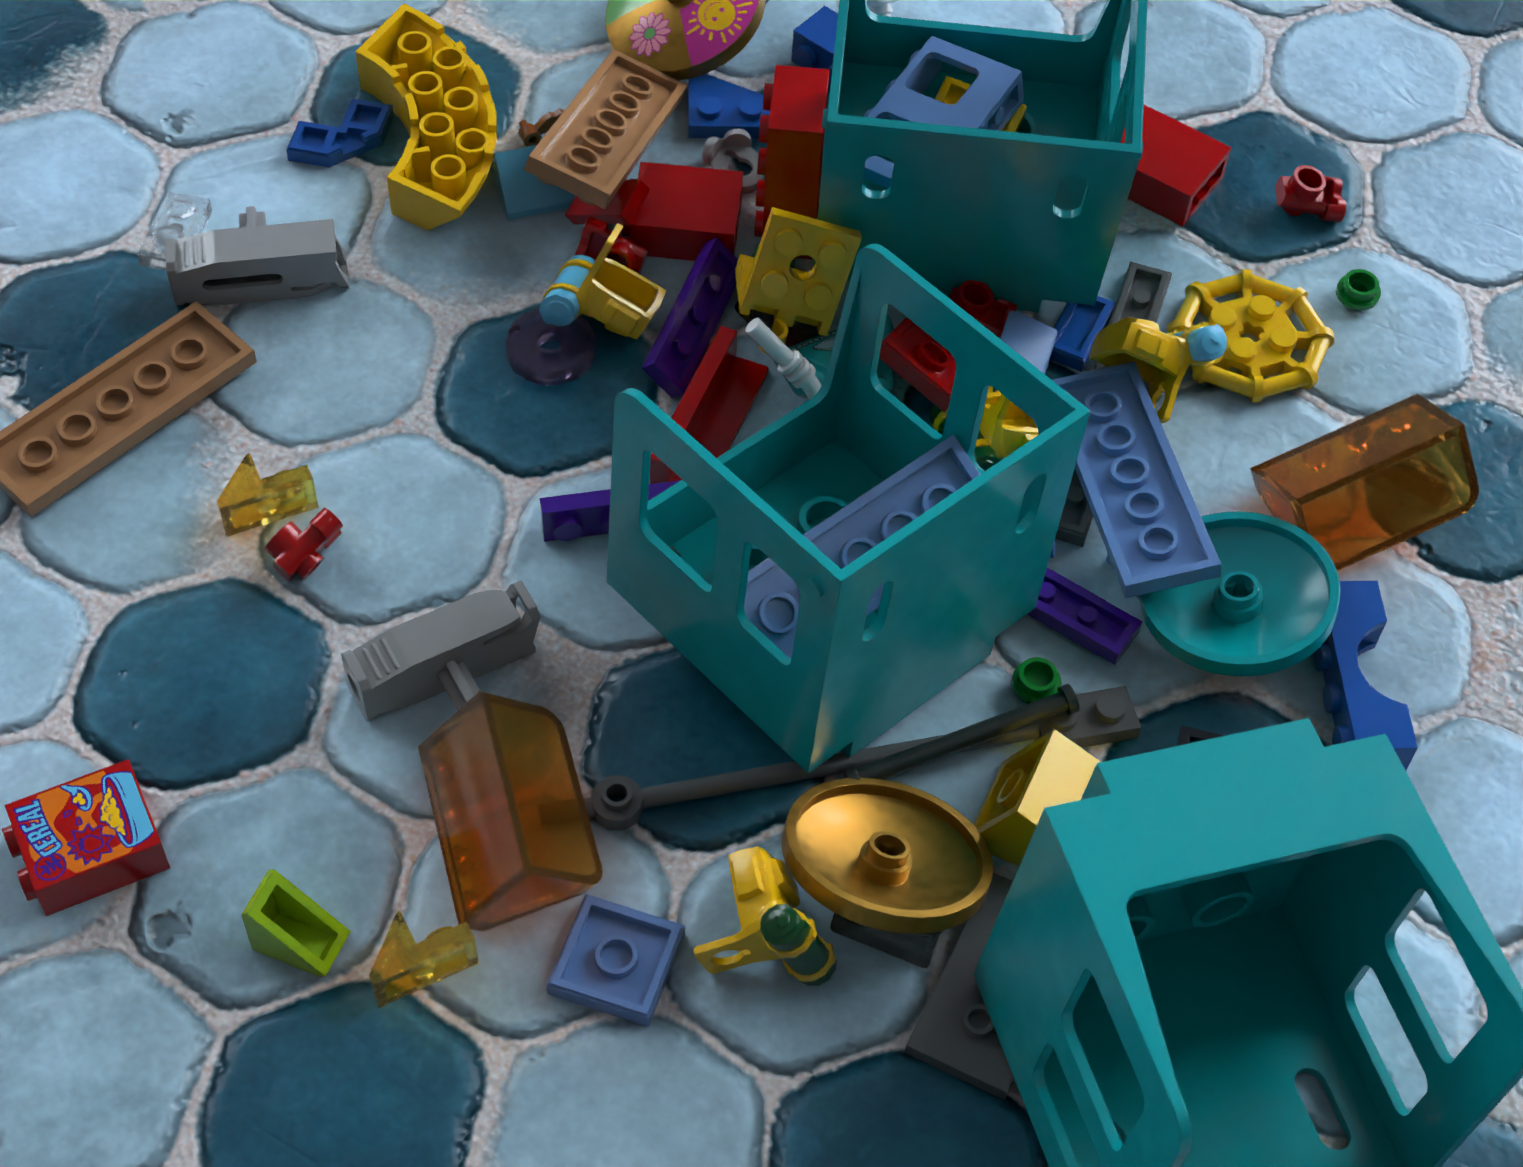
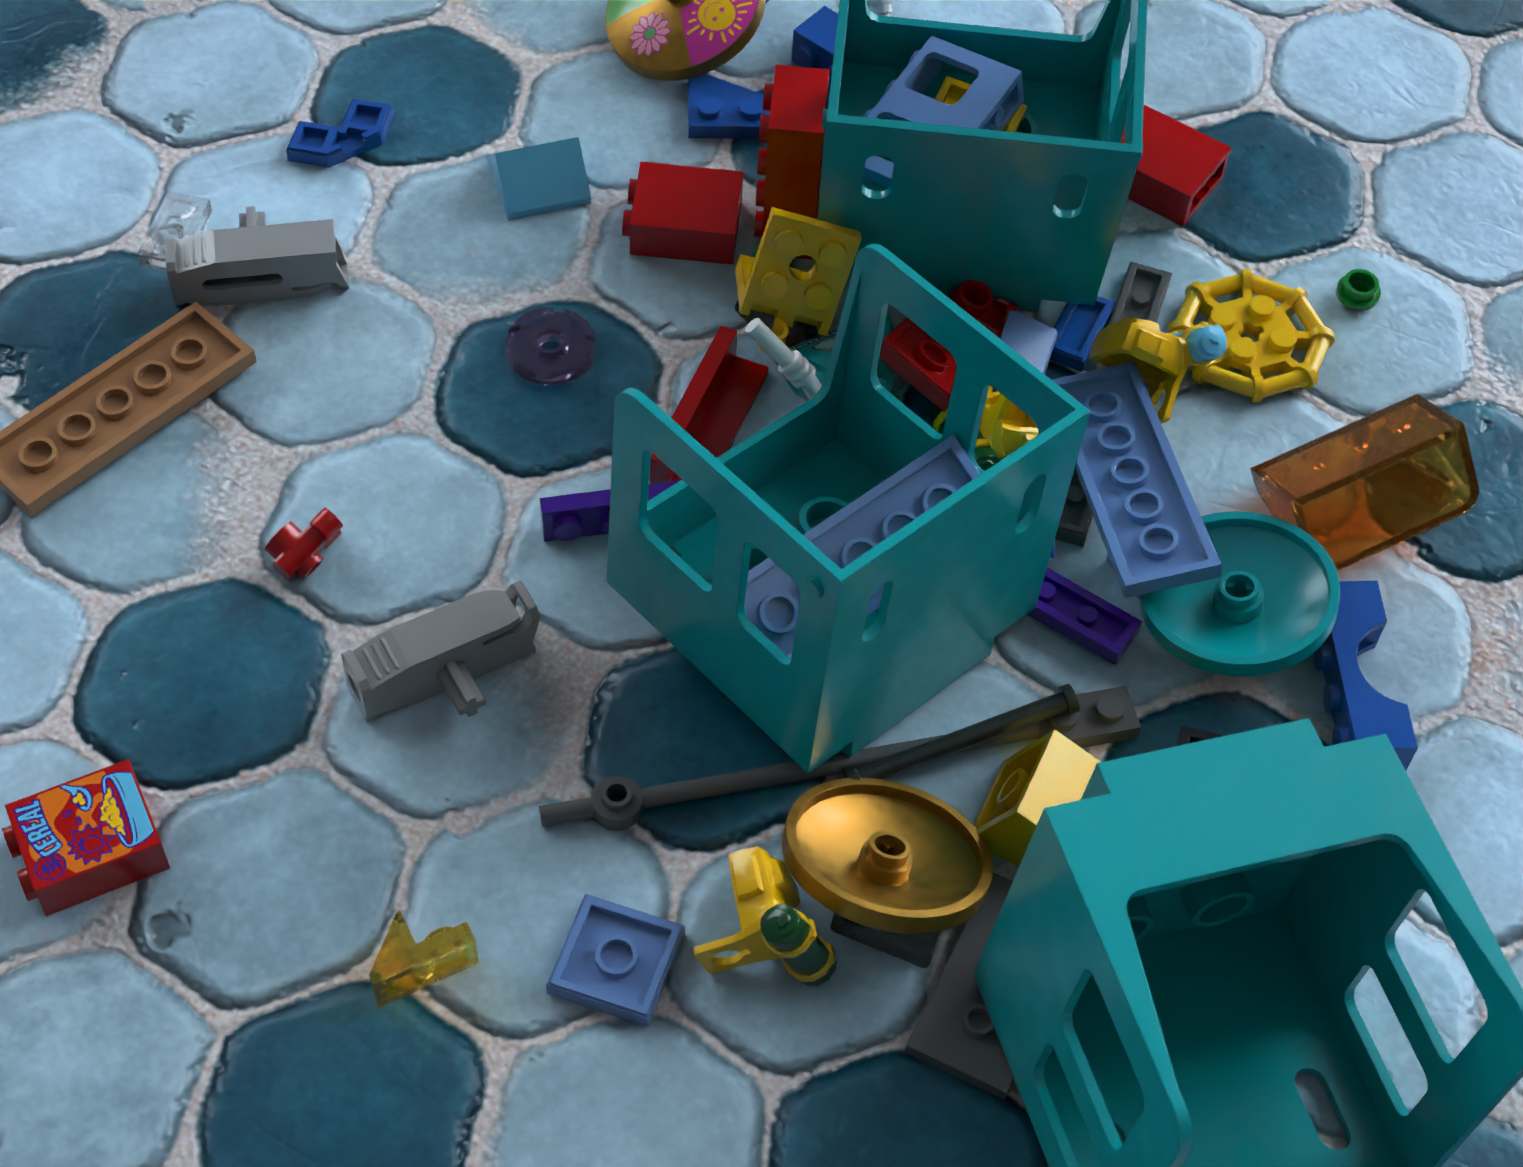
(256, 501): clear yellow slope -> none
(292, 926): lime slope -> none
(443, 108): yellow brick -> none
(508, 811): clear orange windscreen -> none
(532, 133): dark orange piece -> none
(595, 236): red plate -> none
(602, 291): yellow piece -> none
(606, 129): medium nougat plate -> none
(620, 210): red tile -> none
(692, 319): dark purple plate -> none
(737, 145): light grey piece -> none
(1035, 679): green plate -> none
(1311, 193): red plate -> none

